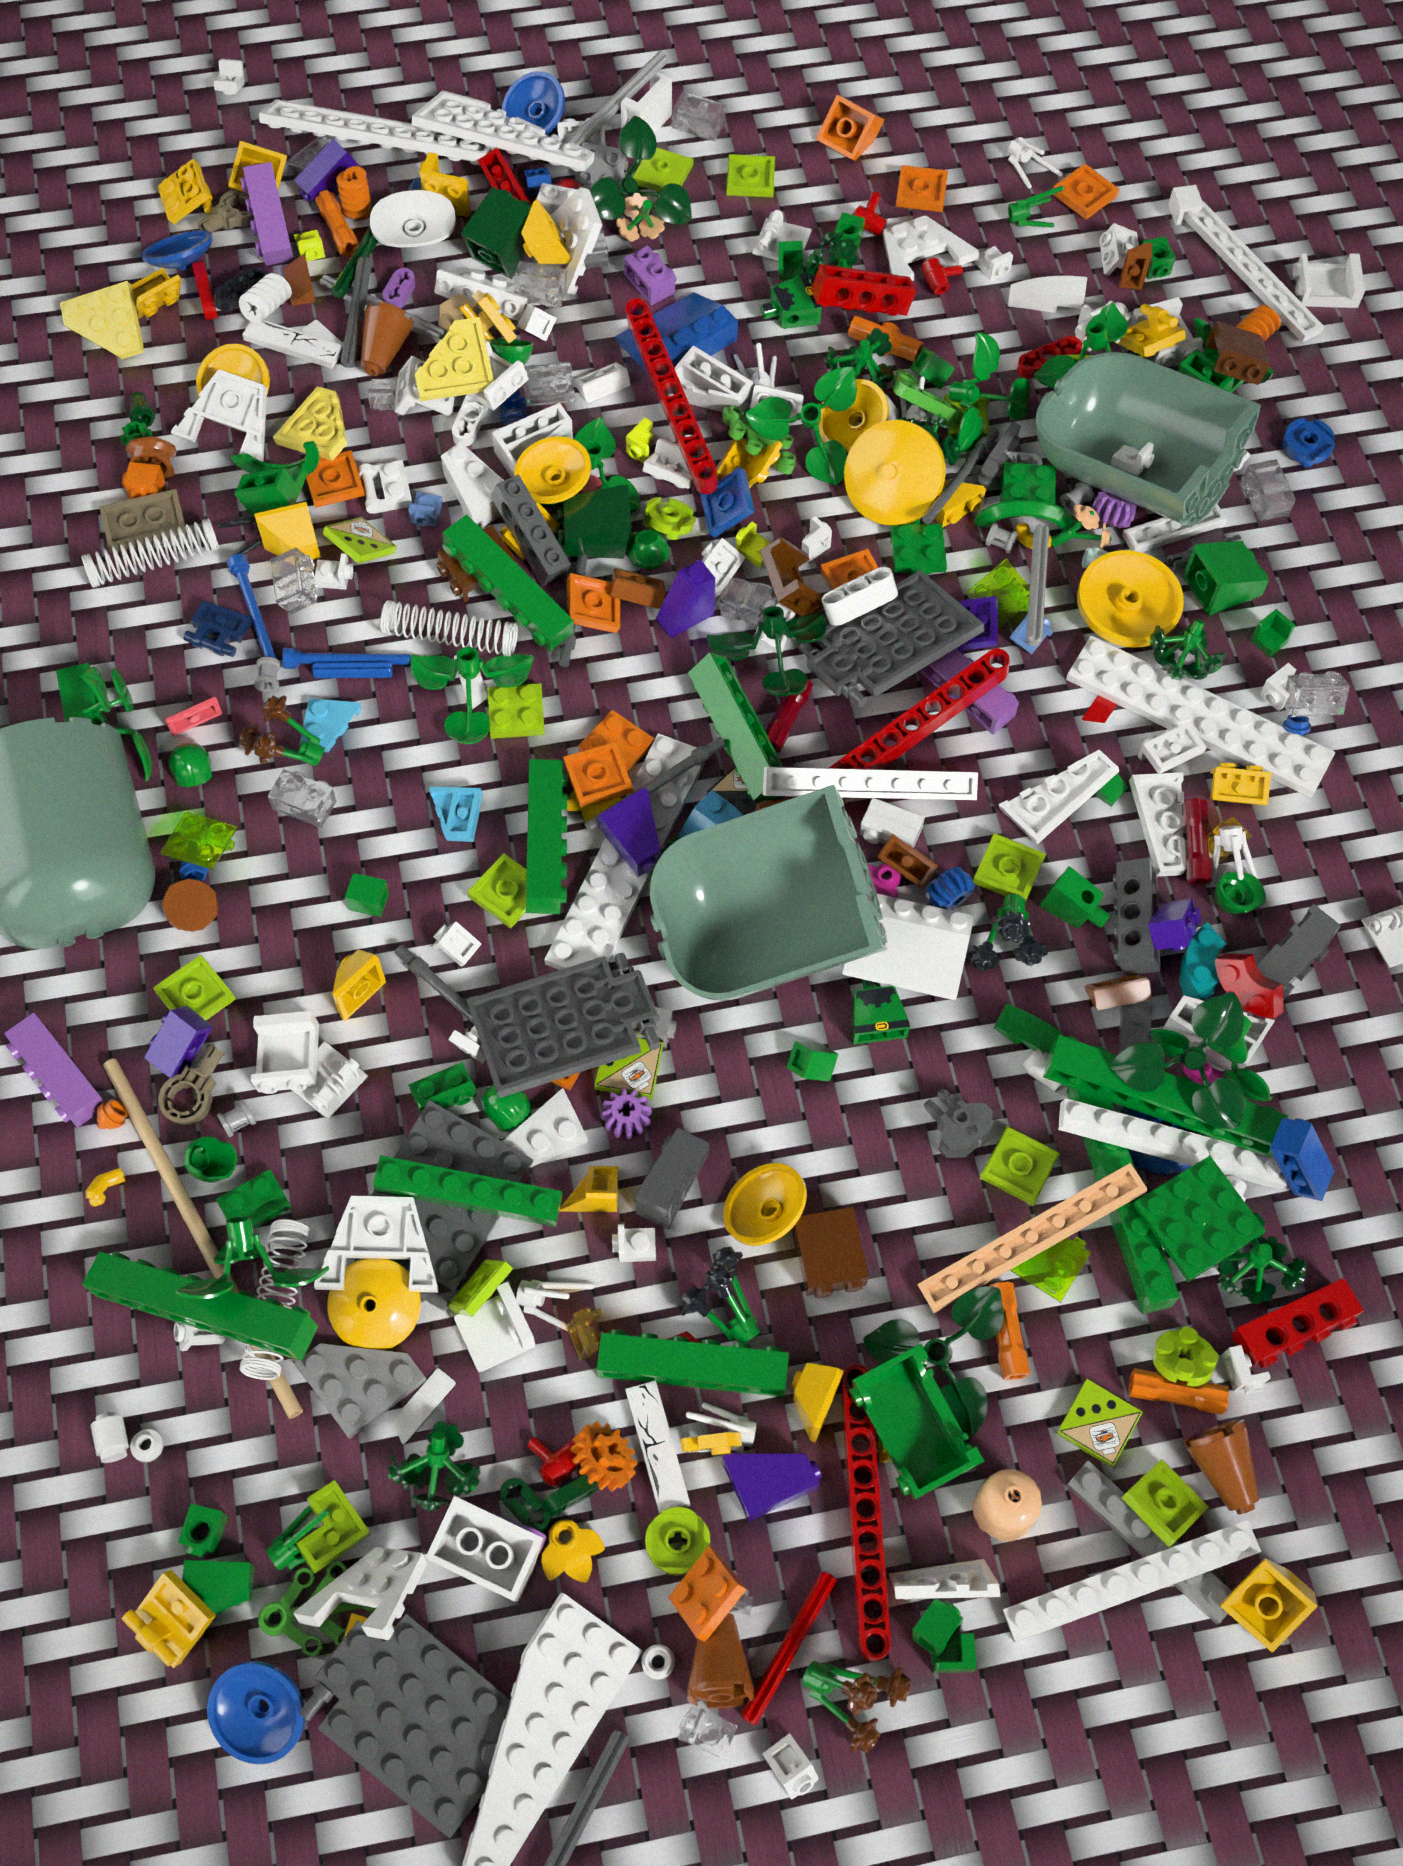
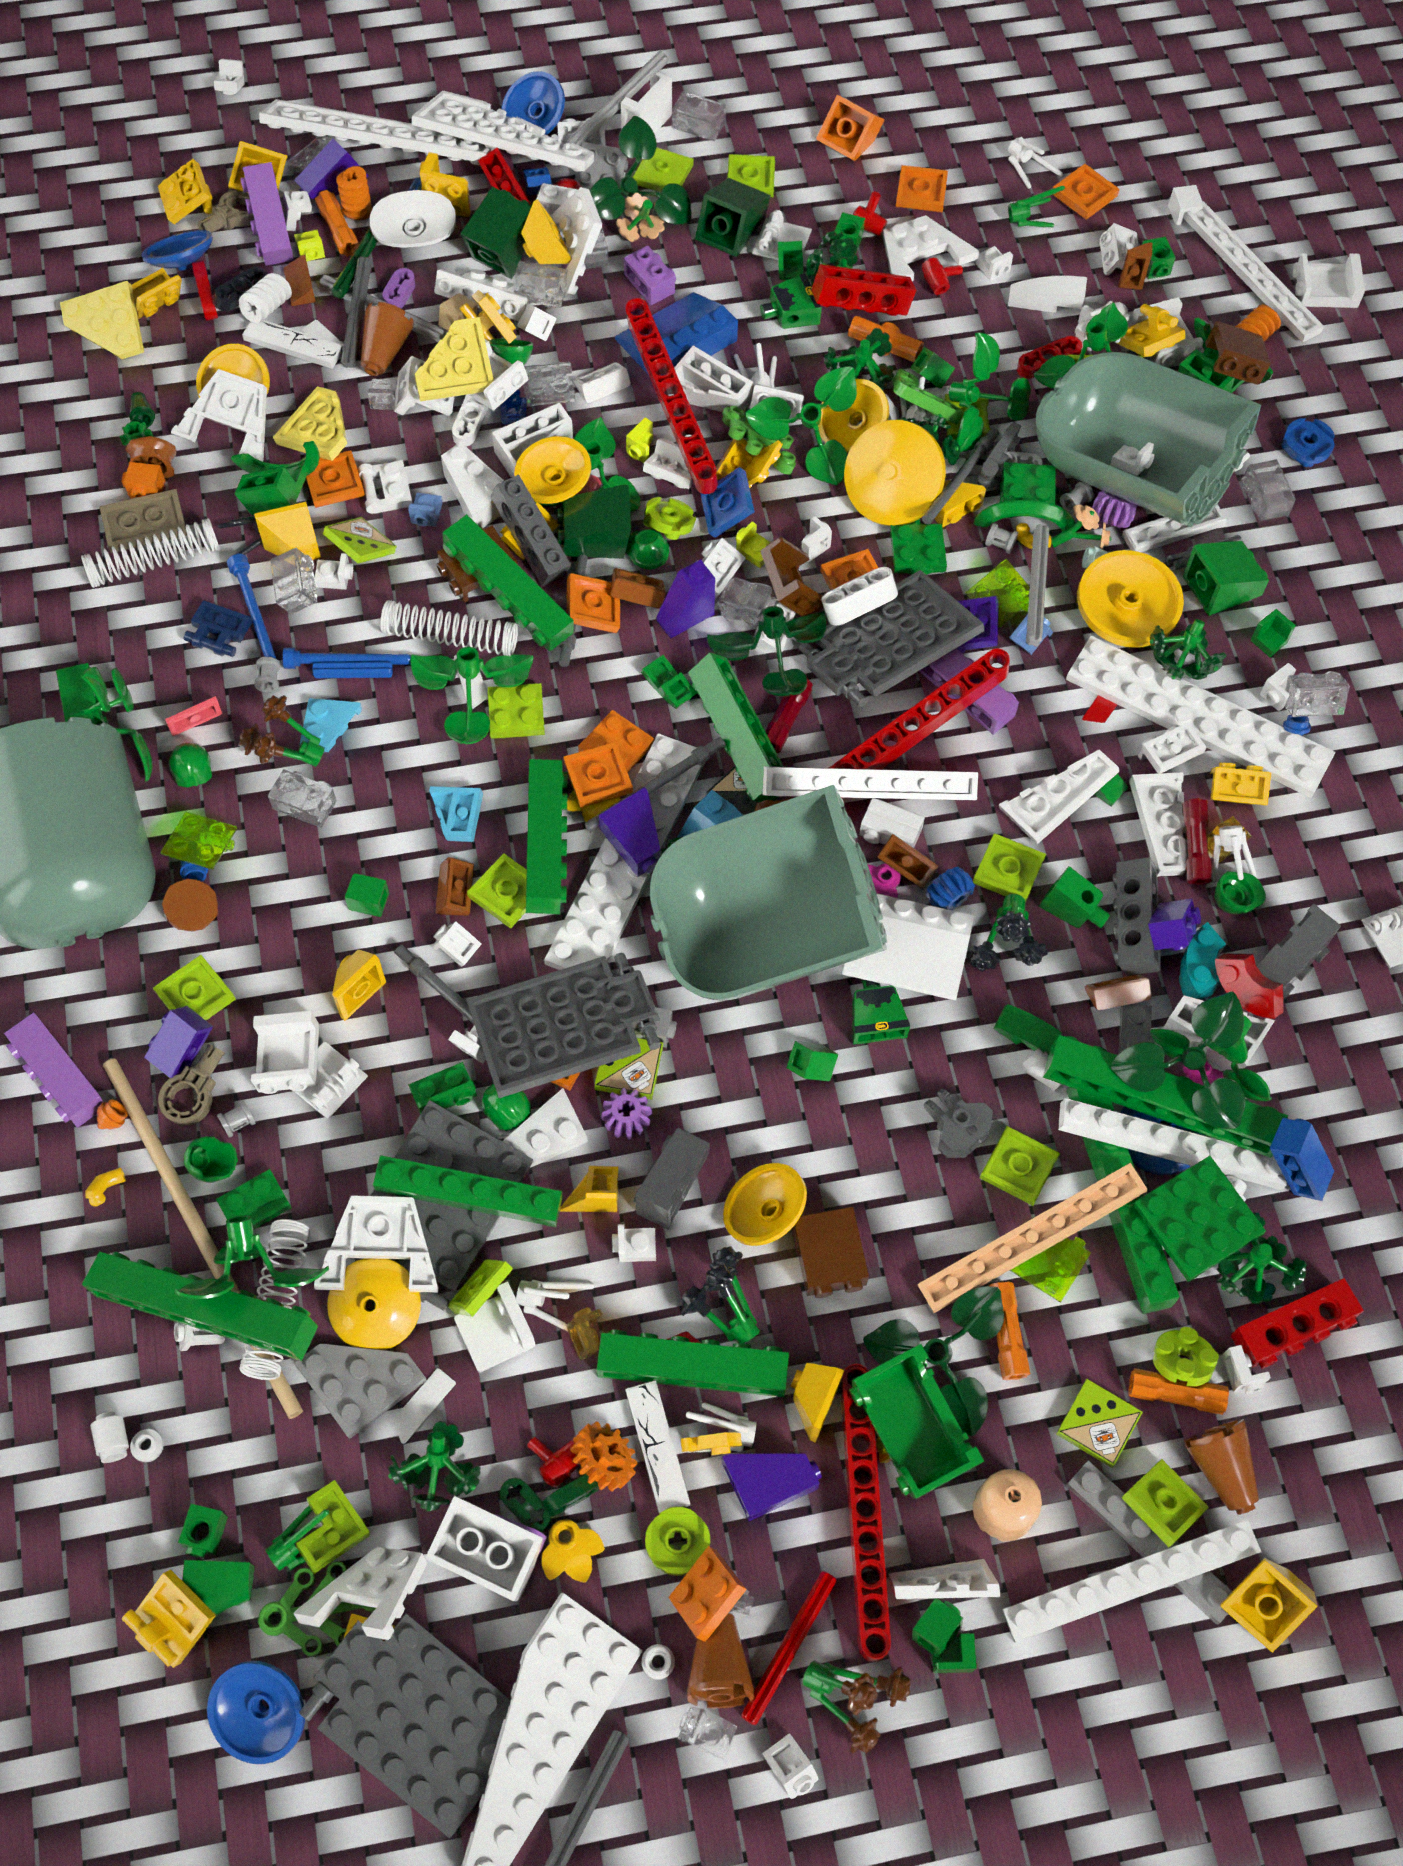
(292, 205): none -> white bracket
(453, 884): none -> dark orange slope
(668, 683): none -> green slope
(731, 215): none -> dark green slope

